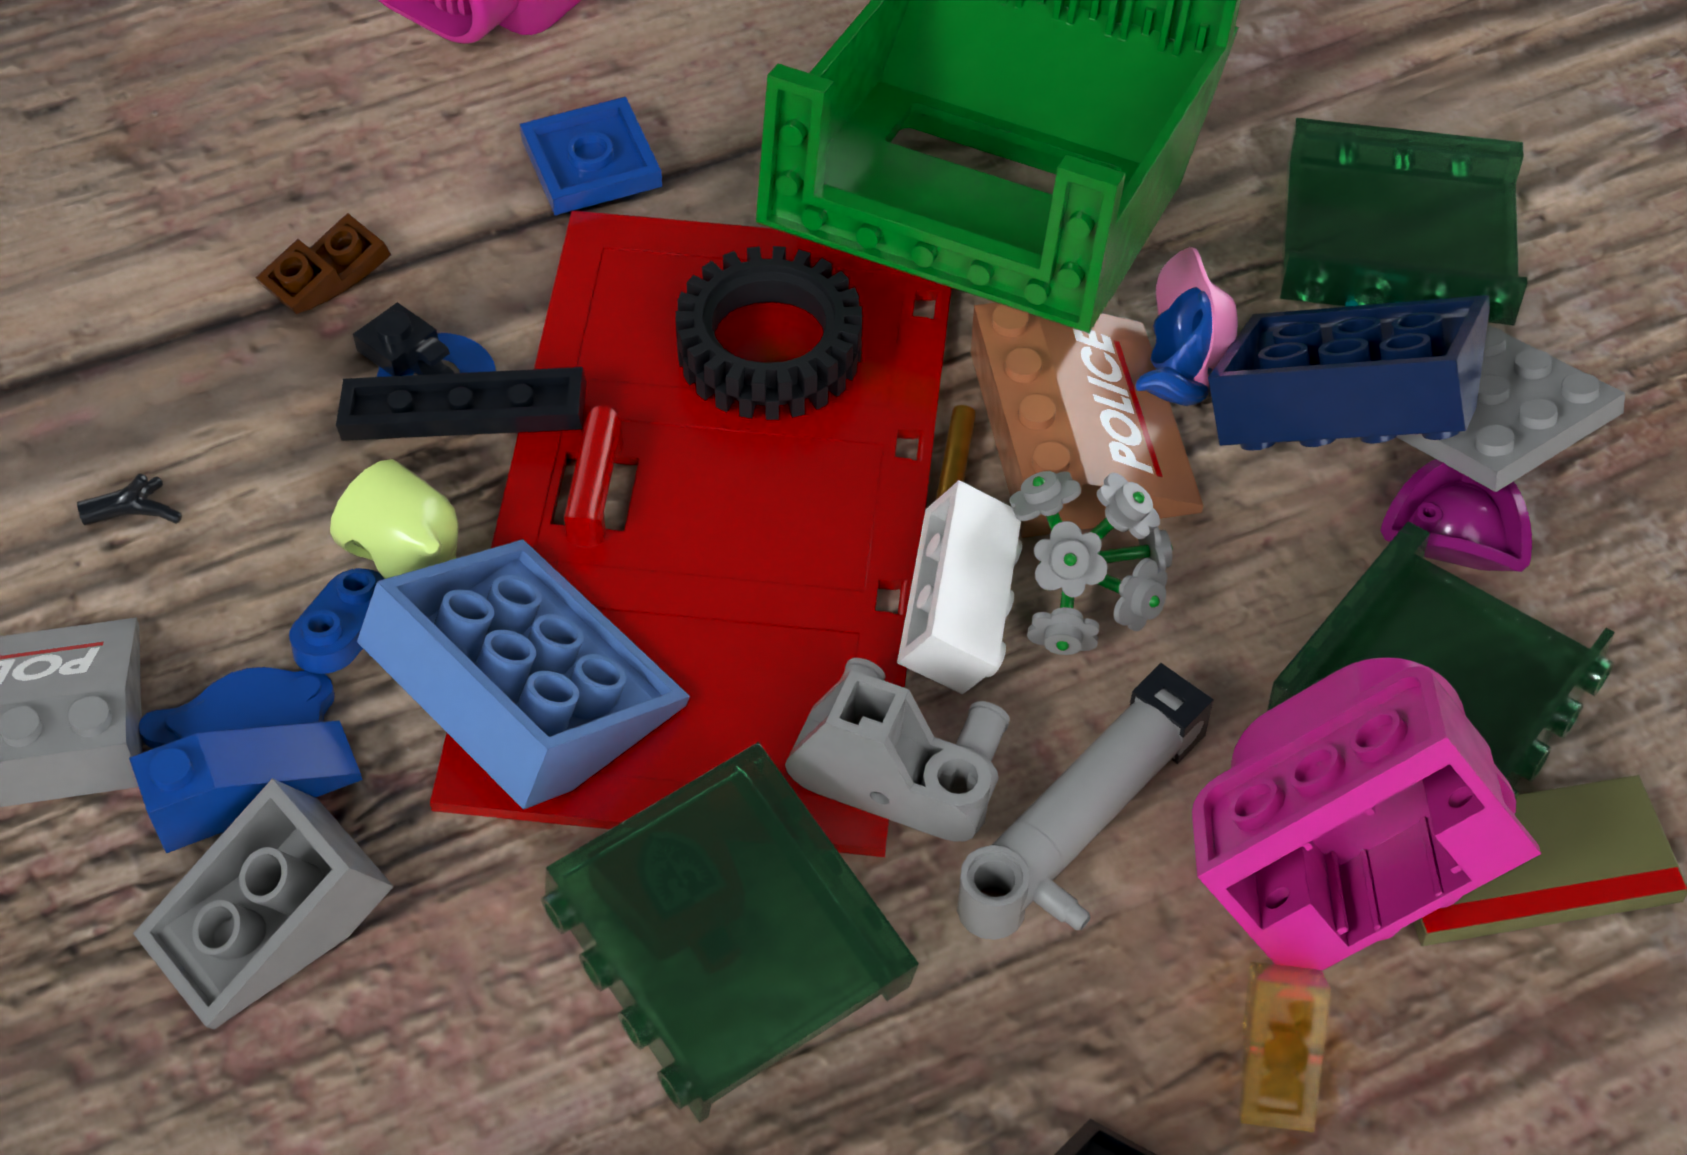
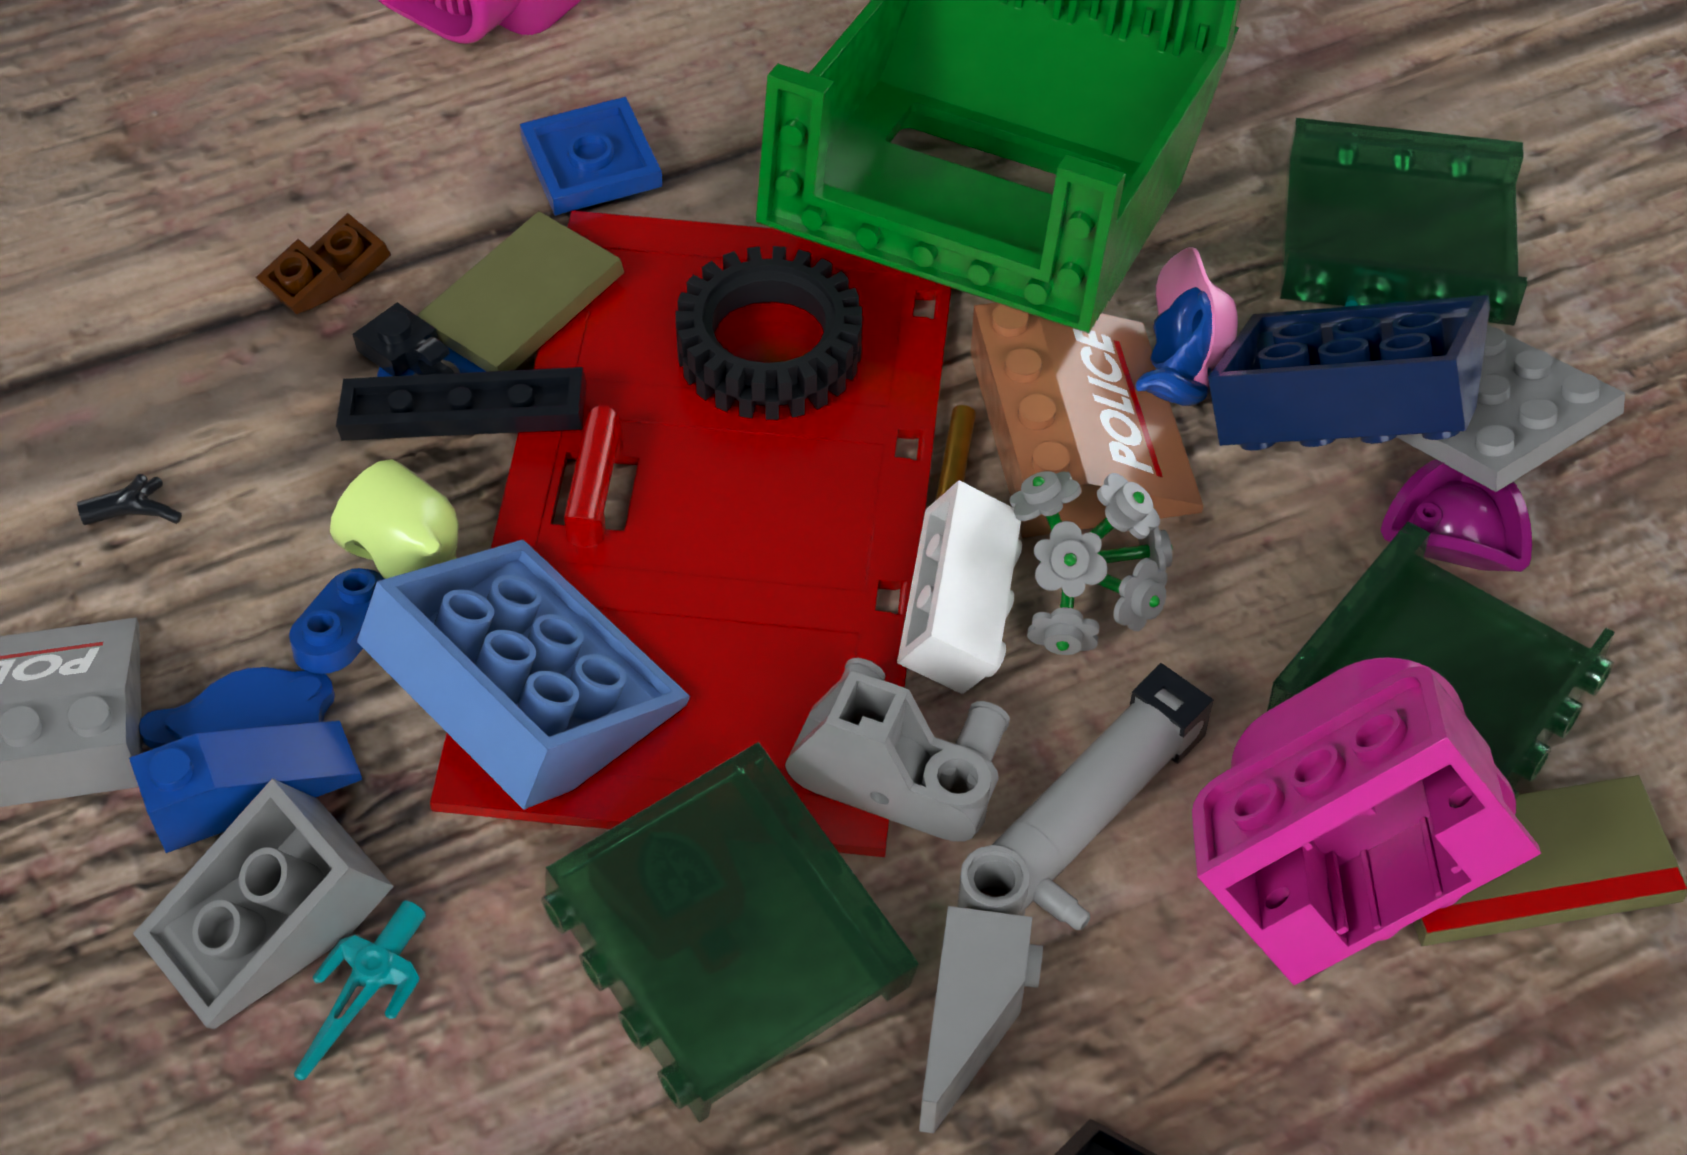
(373, 968): none -> teal piece
(521, 294): none -> olive tile
(976, 1000): none -> light grey slope
(1283, 1045): clear yellow arch -> none

